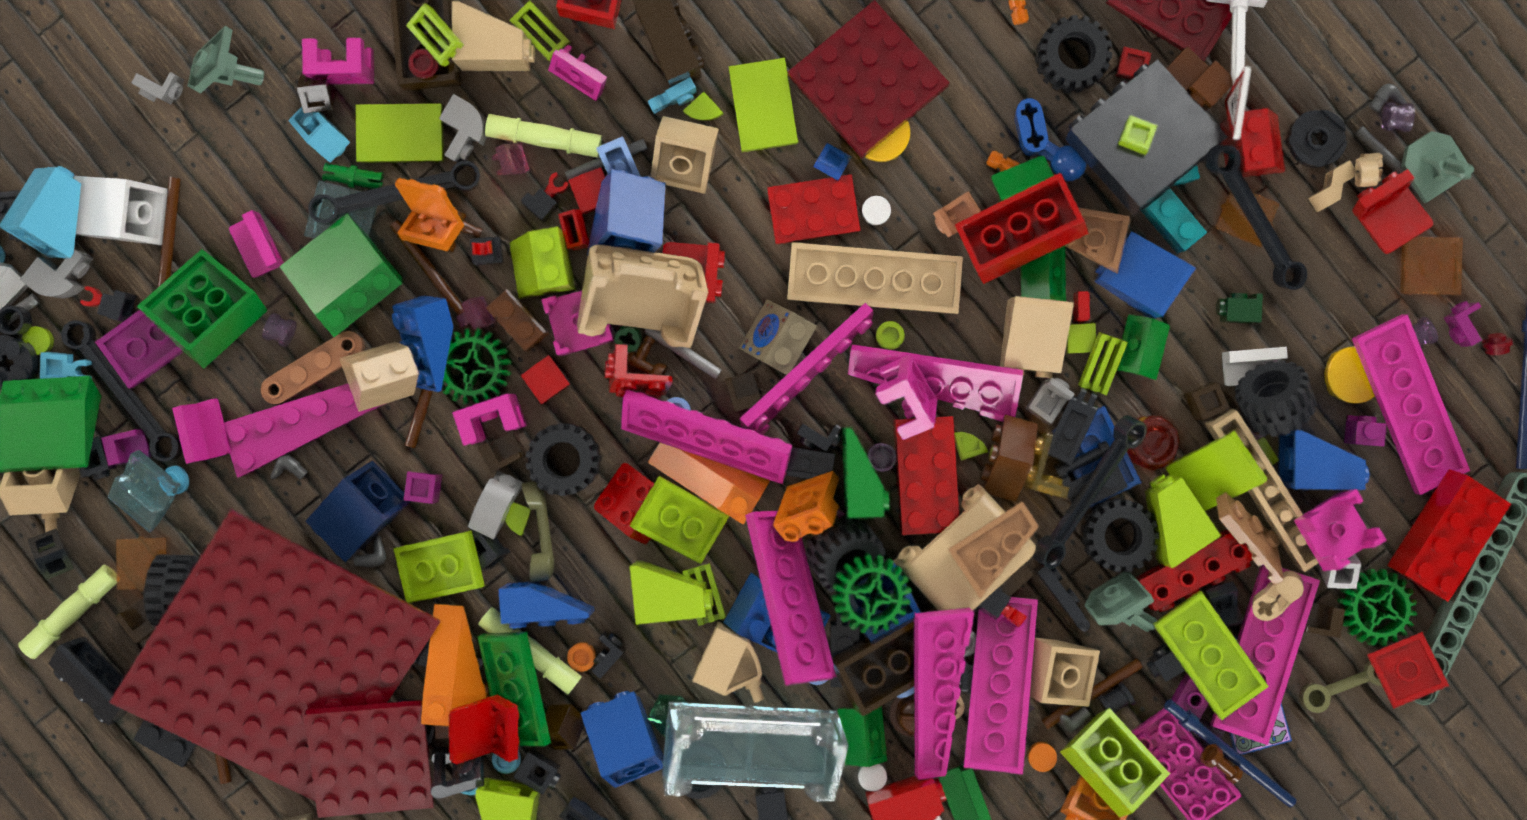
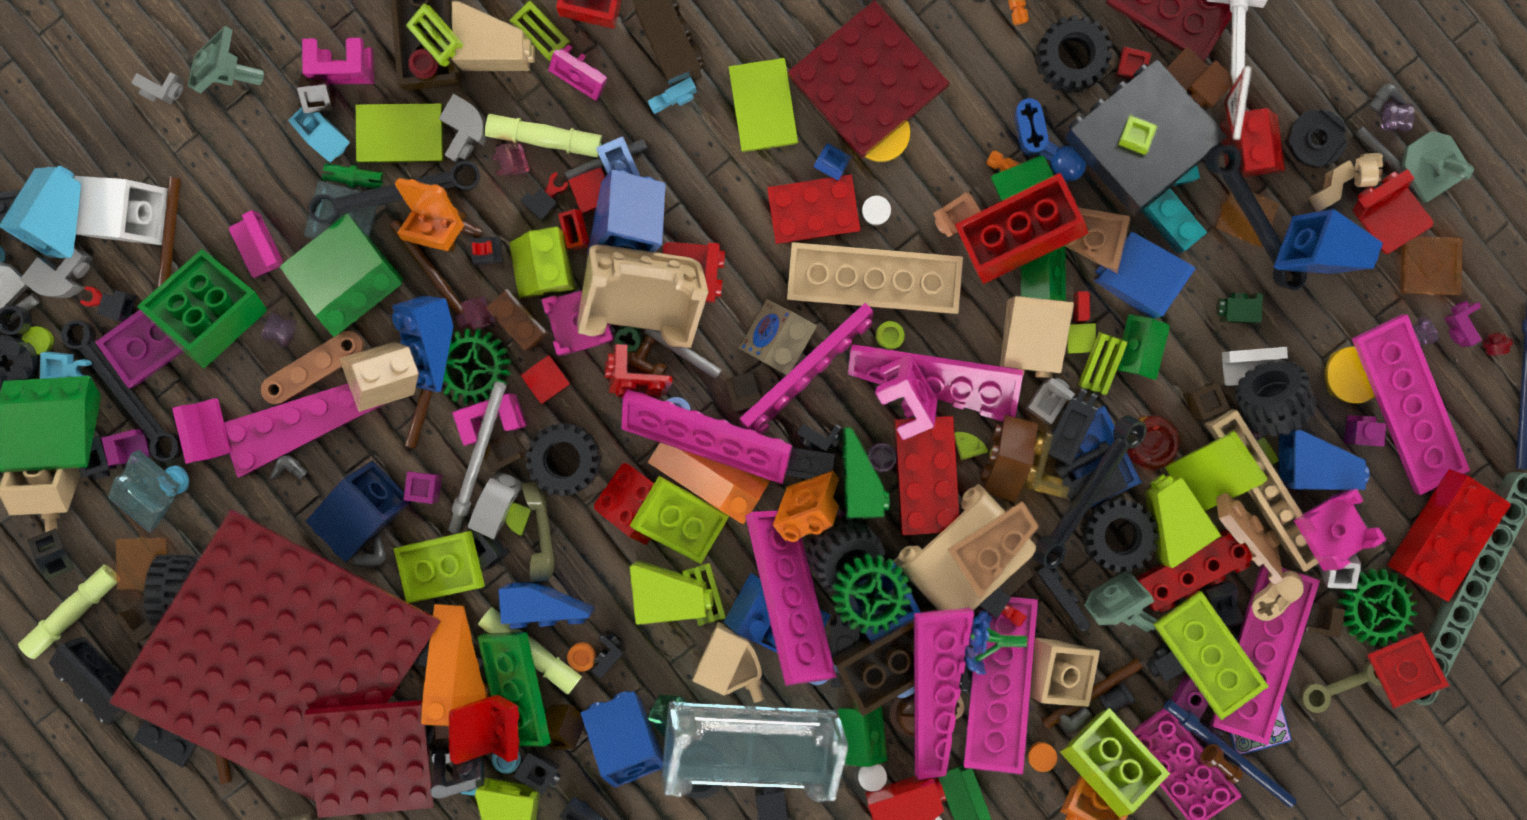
(462, 504): none -> light grey bar
(684, 154): tan slope -> none
(703, 109): lime tile -> none
(979, 638): none -> plant
(1327, 245): none -> blue slope

